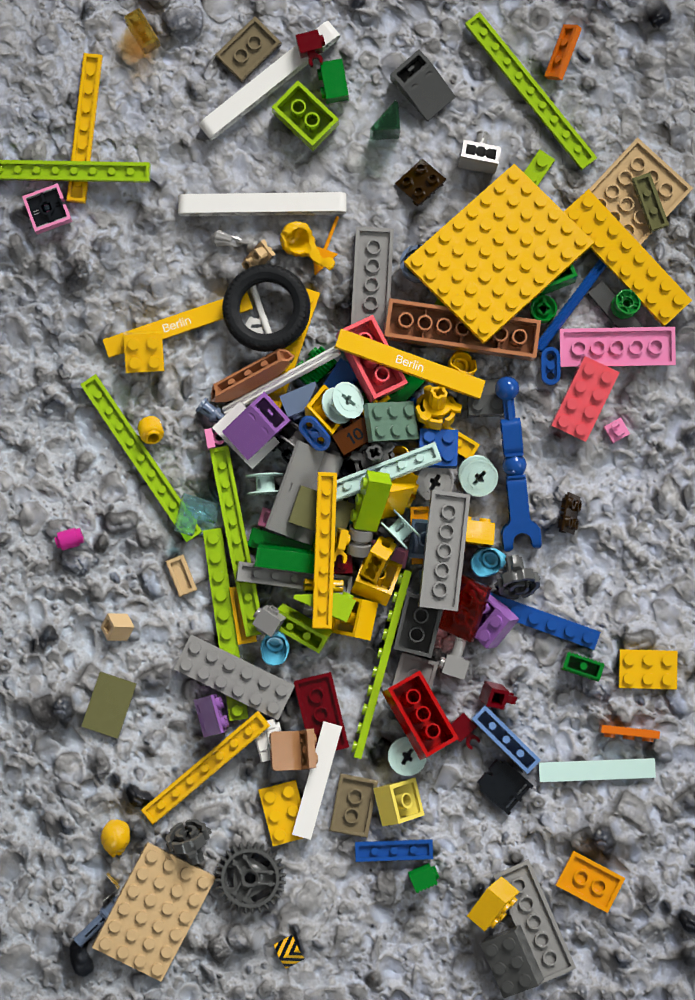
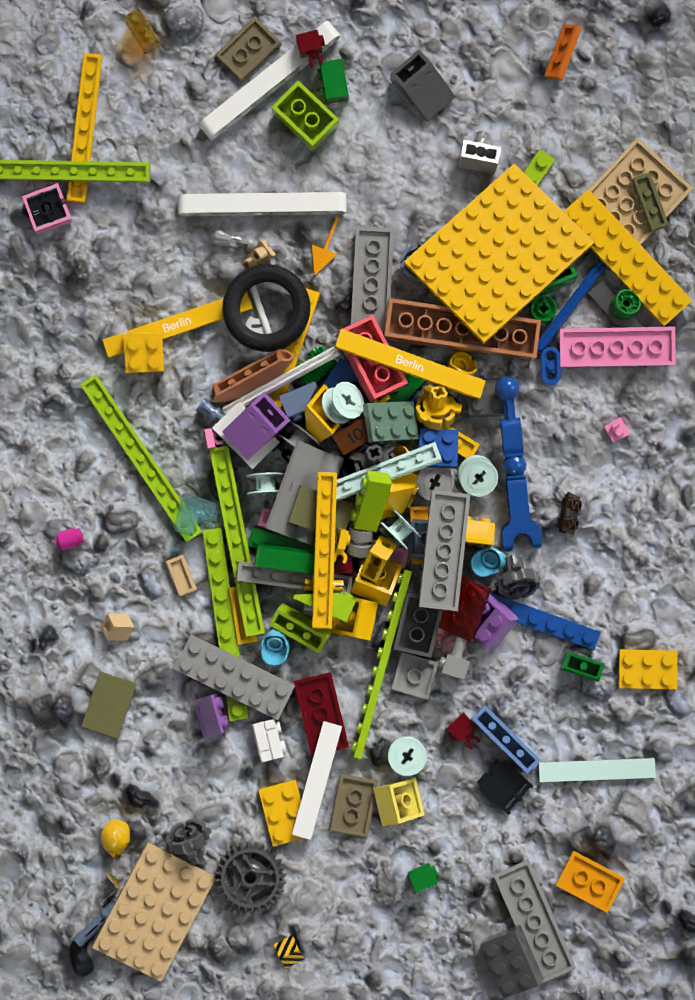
(150, 430): yellow head -> none
(205, 767): yellow tile -> none
(268, 620): light grey brick -> none
(293, 750): medium nougat bracket -> none
(298, 241): yellow hair -> none
(314, 432): blue plate -> none
(387, 125): clear green slope -> none
(394, 850): blue plate -> none
(420, 182): dark brown hinge -> none
(420, 715): red brick -> none
(494, 904): yellow brick -> none
(496, 695): dark red brick -> none
(530, 91): lime plate -> none
(584, 398): coral brick -> none
(629, 733): orange plate -> none

